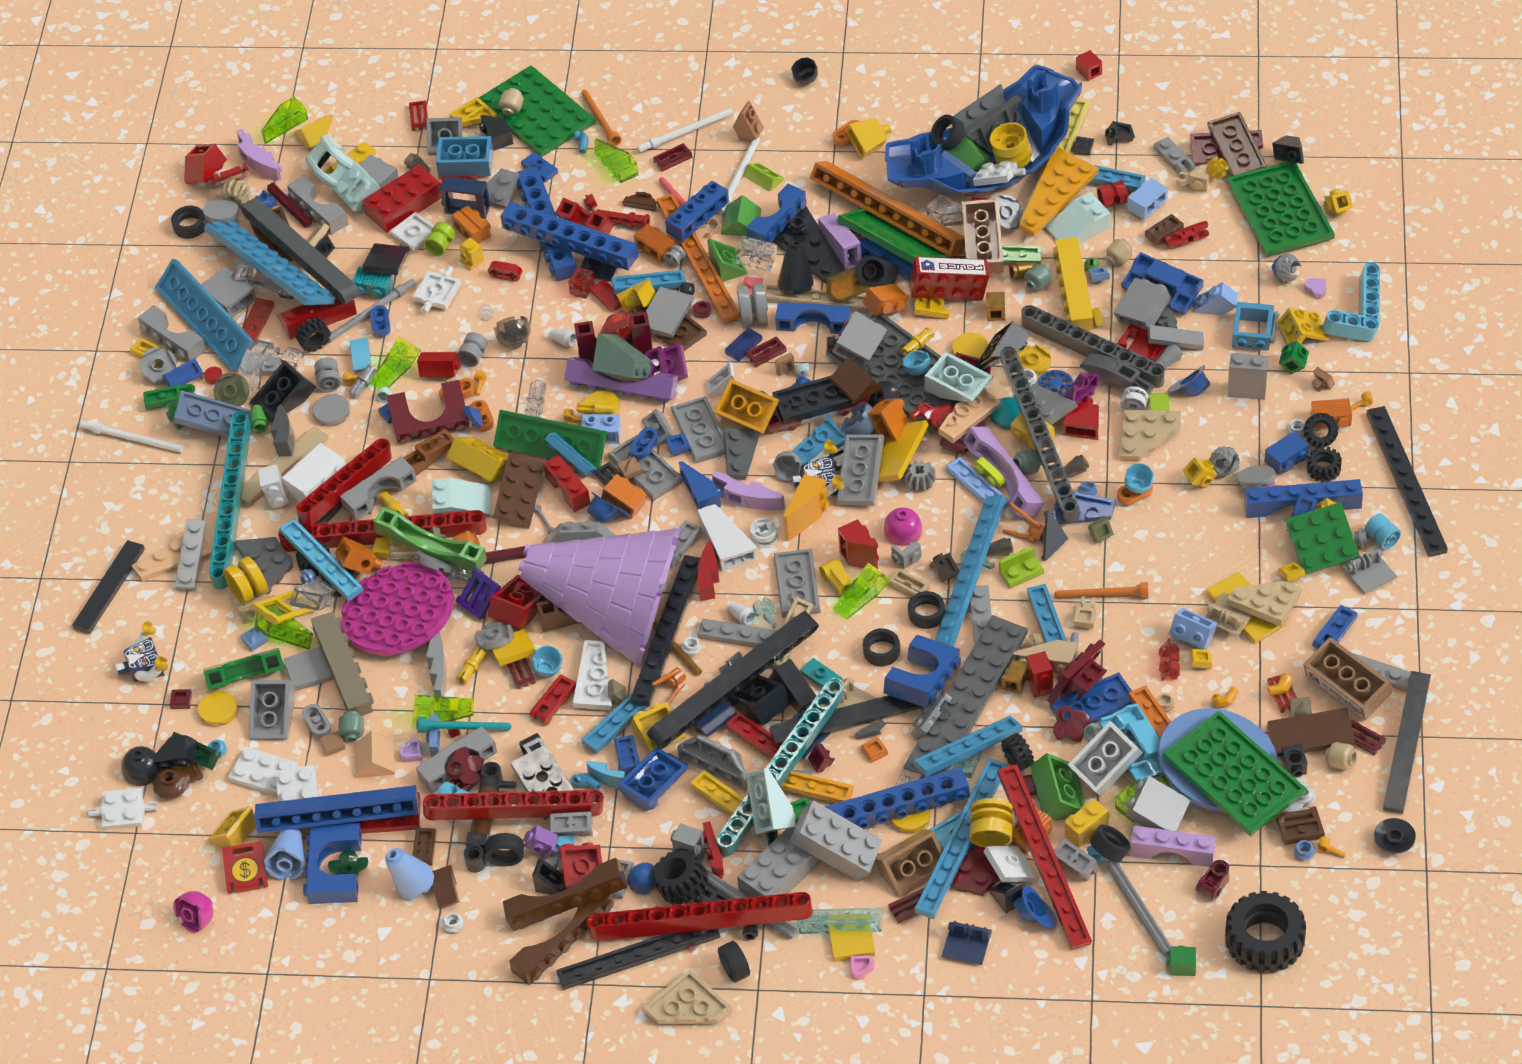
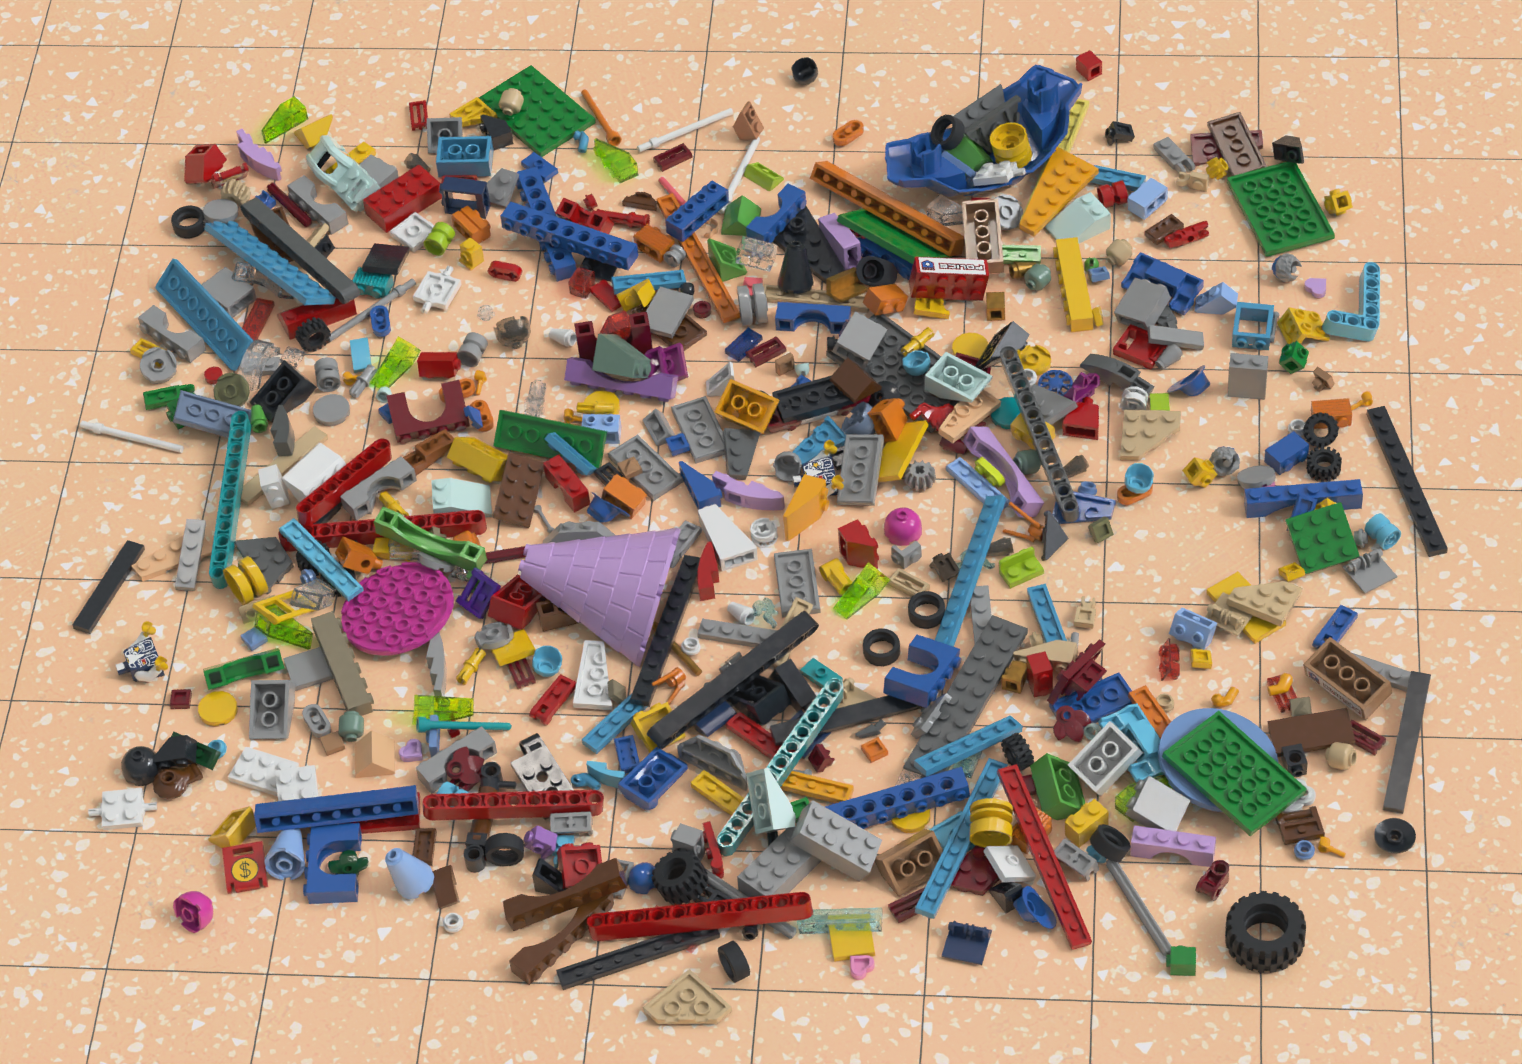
(183, 373): blue tile -> none
(641, 445): blue plate -> none
(868, 136): yellow torso -> none
(1083, 145): black tile -> none
(1086, 342): dark grey beam -> none
(1140, 589): orange piece -> none

